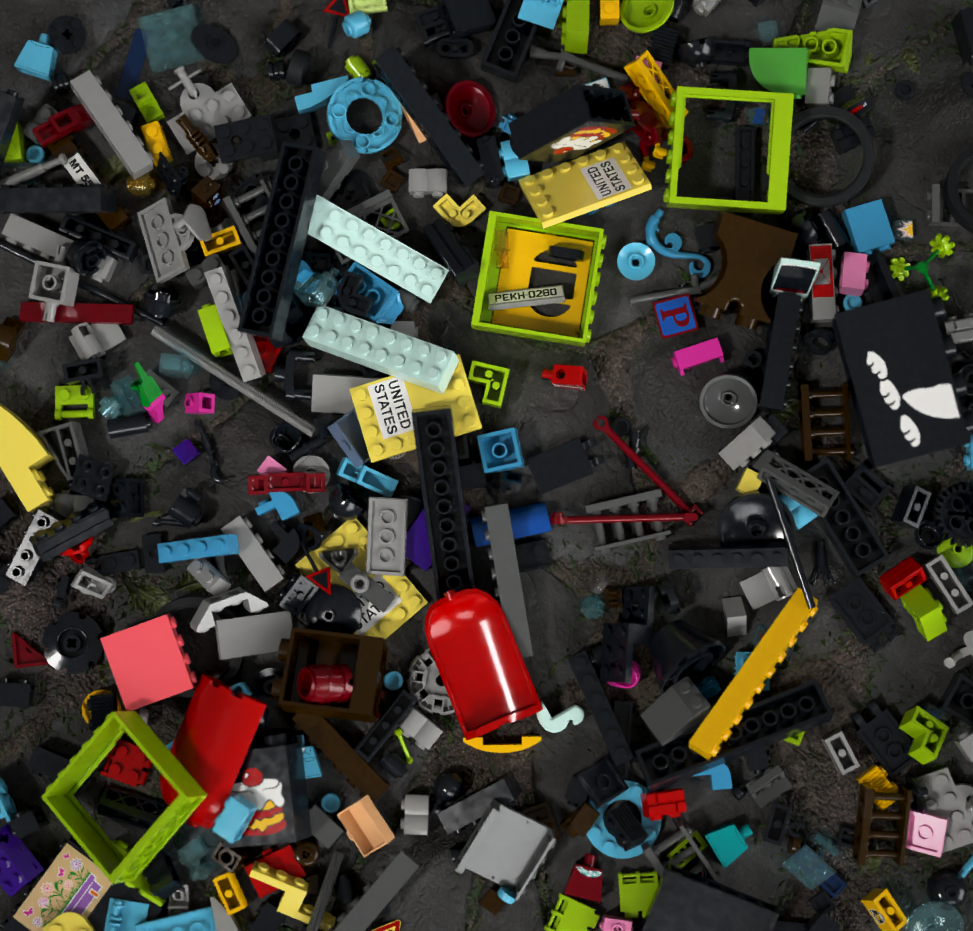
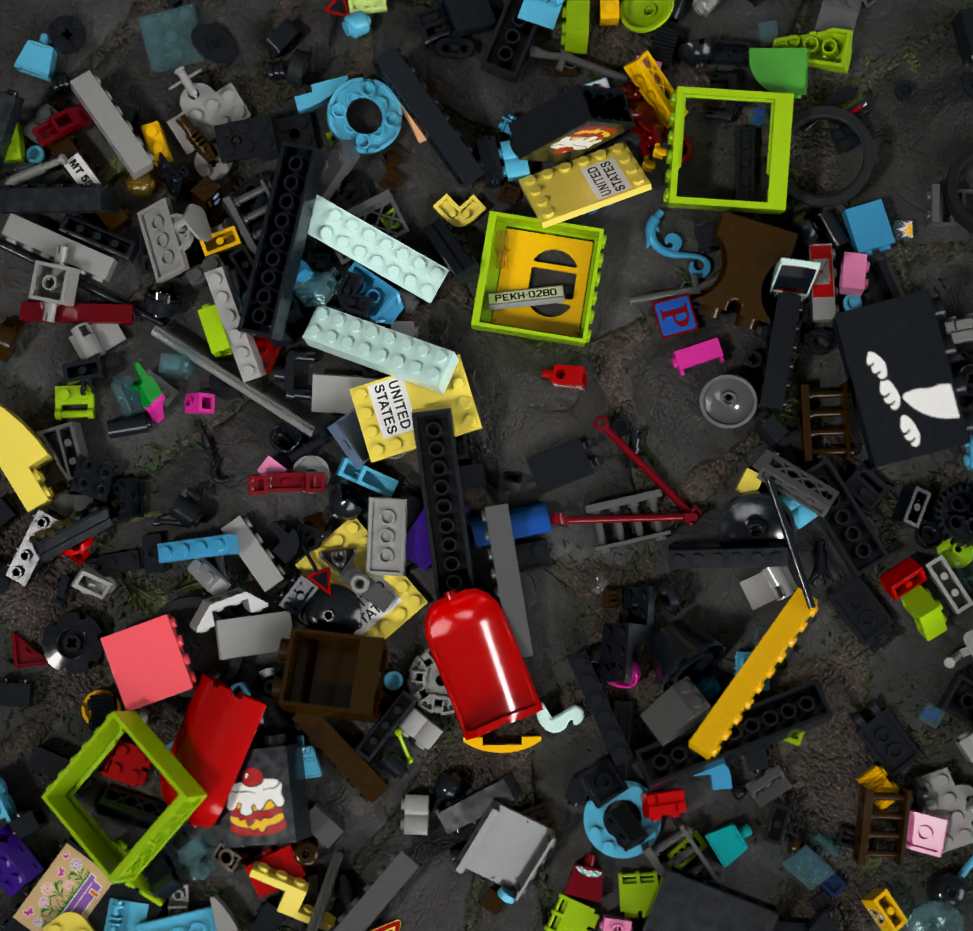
(86, 255): black cone -> none
(110, 407): clear light blue gear -> none
(132, 66): dark blue sticker -> none
(146, 103): lime slope -> none
(186, 451): dark purple slope -> none
(230, 892): yellow brick -> none
(234, 818): medium azure brick -> none
(282, 502): dark azure brick -> none
(325, 683): dark red piece -> none
(331, 802): medium azure tile -> none
(357, 67): lime brick -> none
(365, 826): light nougat container -> none
(428, 182): light grey brick -> none
(477, 105): dark red dish -> none
(494, 379): lime brick -> none
(500, 450): dark azure slope -> none
(566, 253): black beam -> none
(580, 820): dark brown slope -> none
(592, 607): clear light blue gear -> none
(638, 252): medium azure dish -> none
(734, 616): light grey slope -> none
(747, 444): light grey brick -> none
(819, 87): light grey brick -> none
(840, 752): light grey brick -> none
(927, 734): lime brick -> none
(941, 247): lime plant -> none

